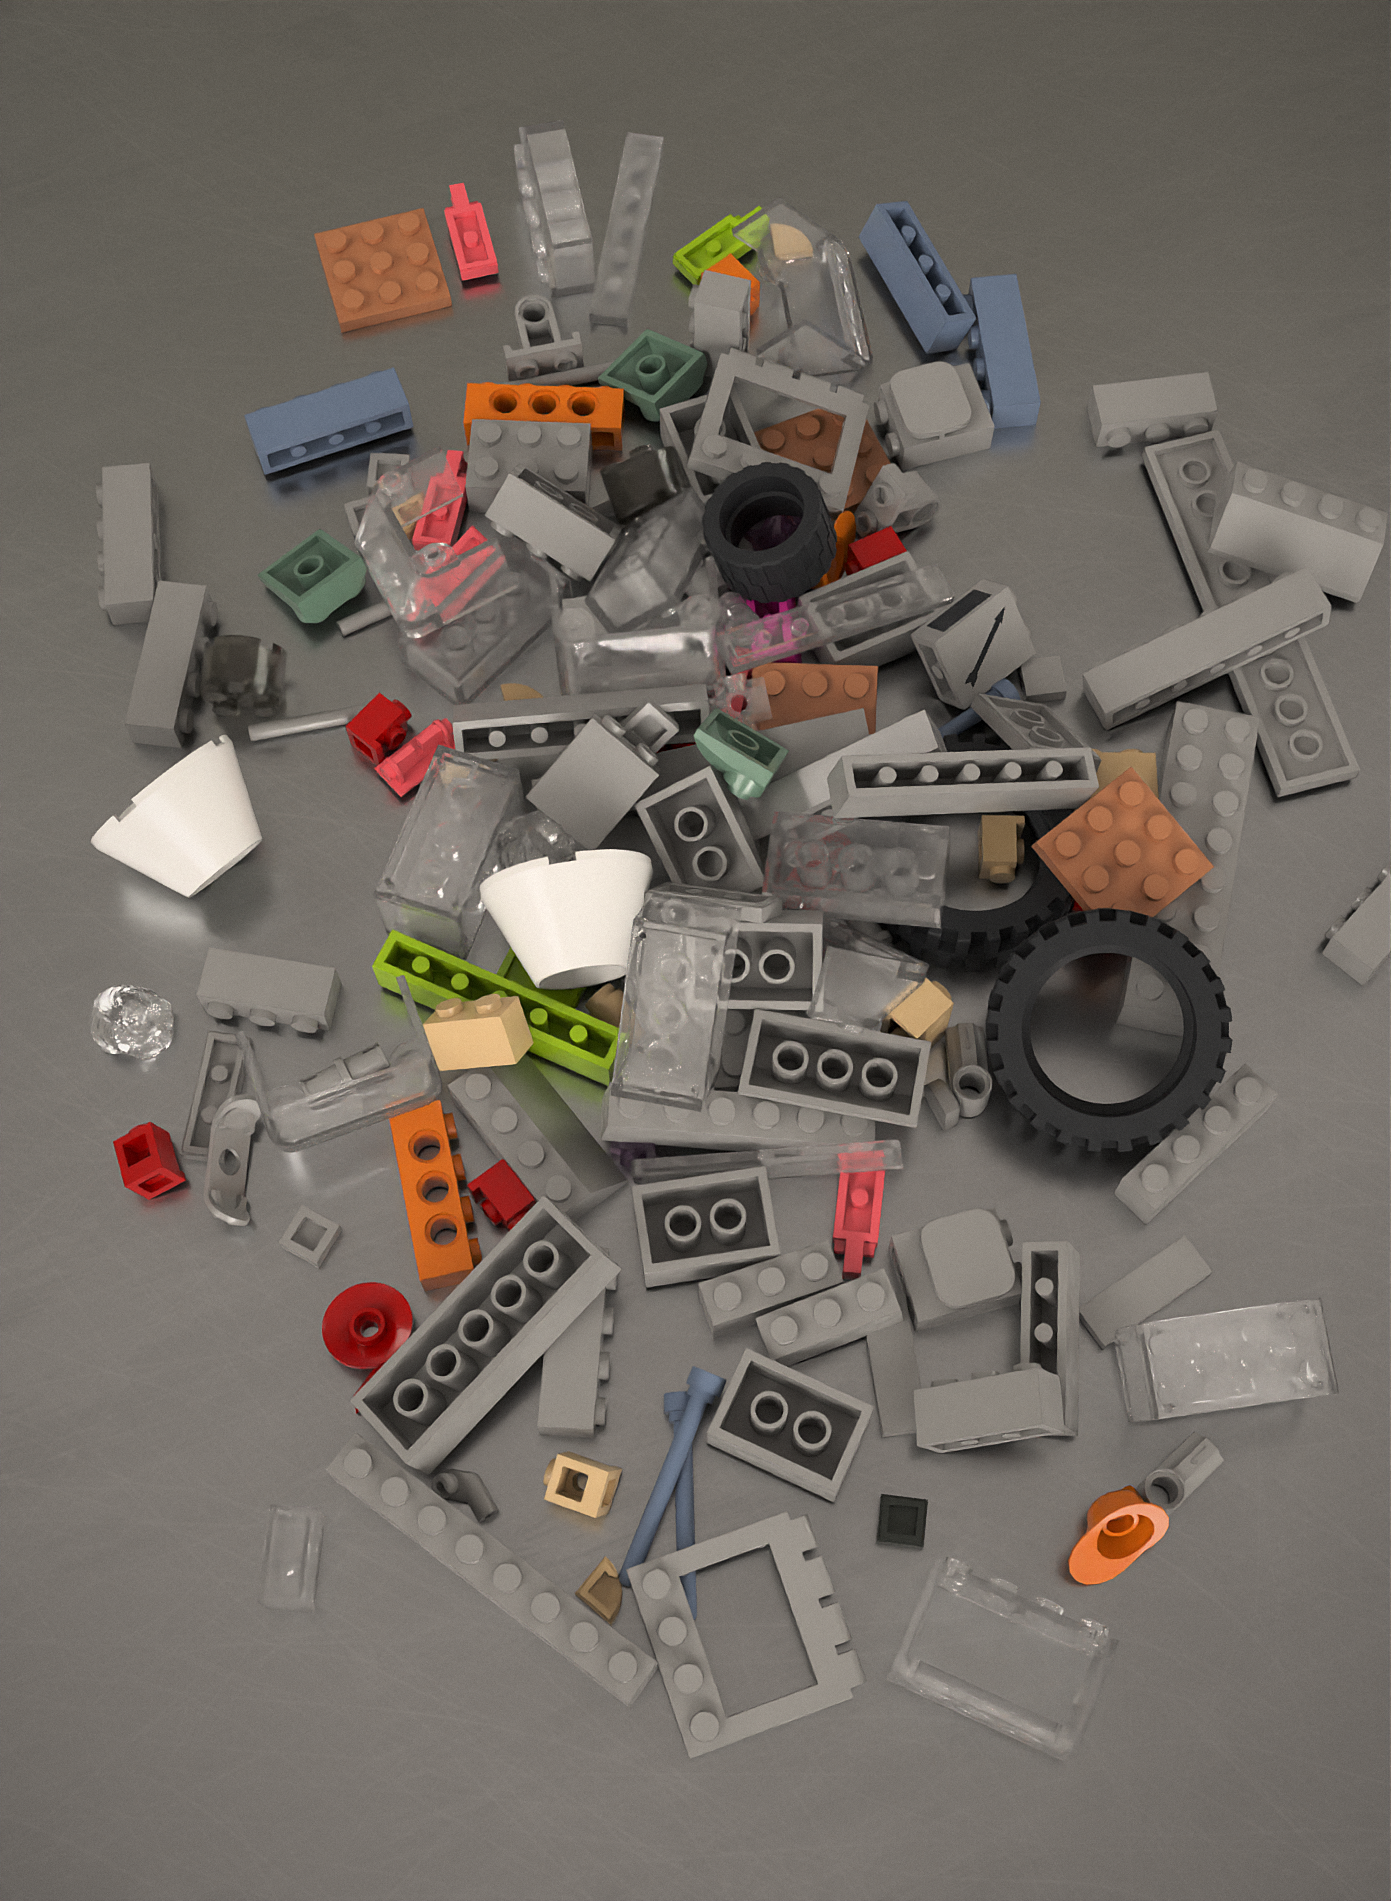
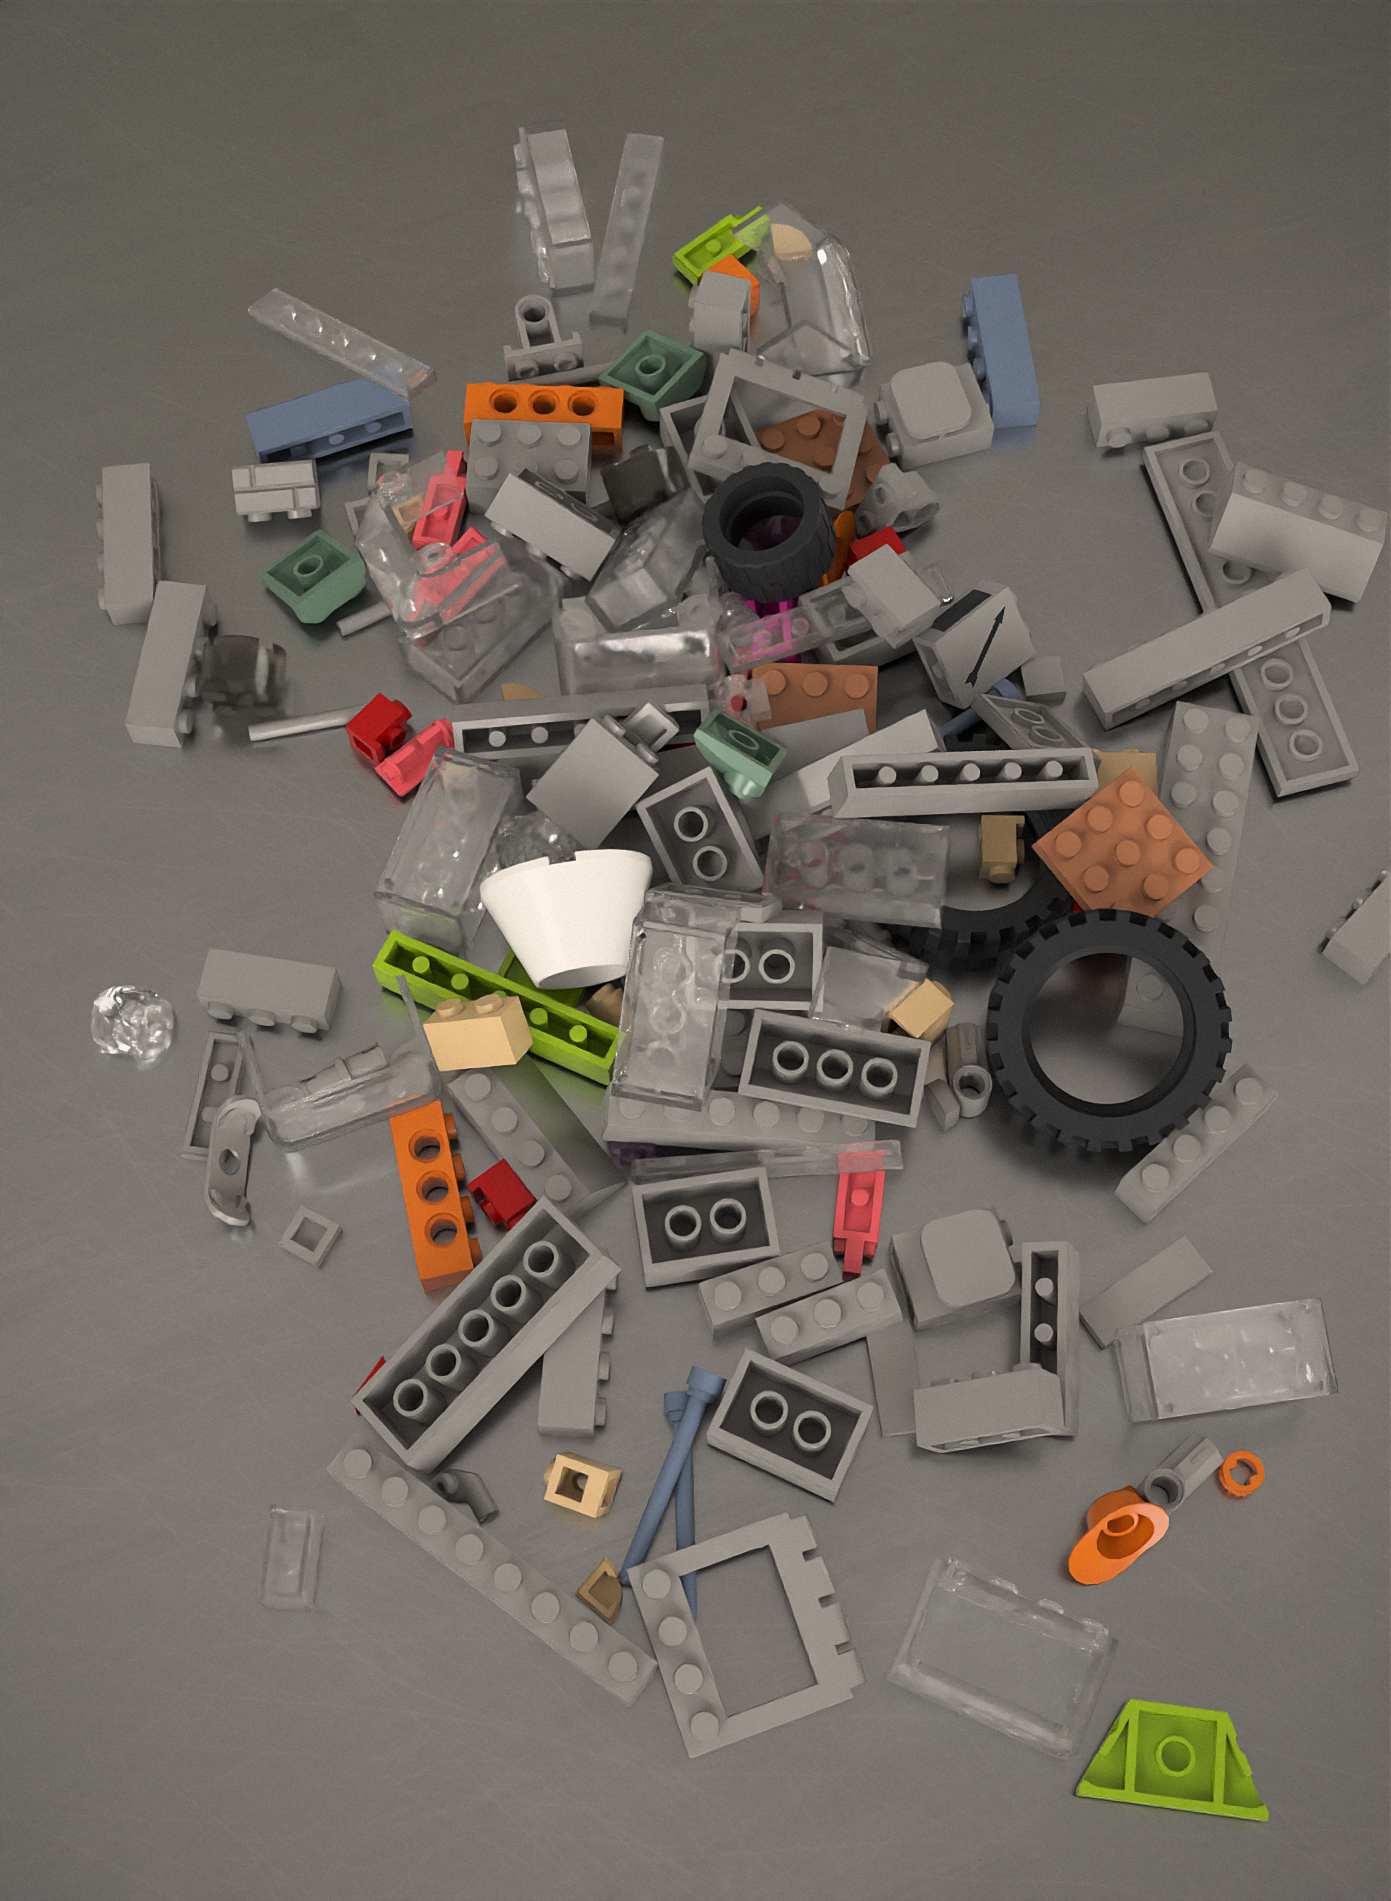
(148, 1160): red brick -> none
(186, 822): white cone -> none
(276, 488): none -> light grey brick
(343, 344): none -> clear tile
(365, 1307): red dish -> none
(382, 270): nougat plate -> none
(469, 235): coral hinge -> none
(890, 596): none -> light grey brick
(901, 1521): pearl dark grey tile -> none
(917, 277): sand blue brick -> none
(1174, 1761): none -> lime wing
(1252, 1482): none -> orange bush

